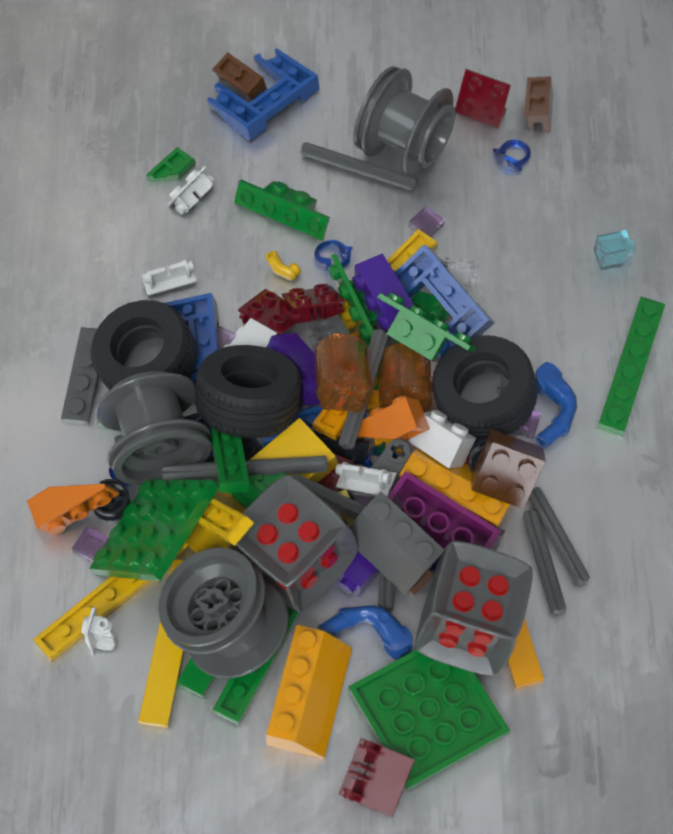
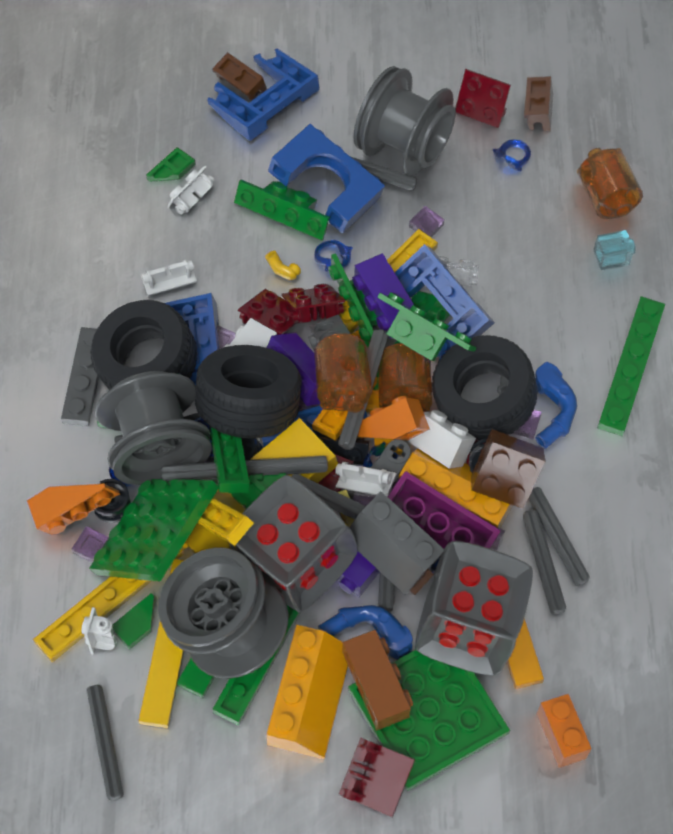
(104, 742): none -> dark grey axle
(135, 623): none -> green tile
(314, 149): none -> blue arch
(377, 679): none -> dark orange brick
(563, 730): none -> orange brick
(610, 183): none -> clear orange cylinder

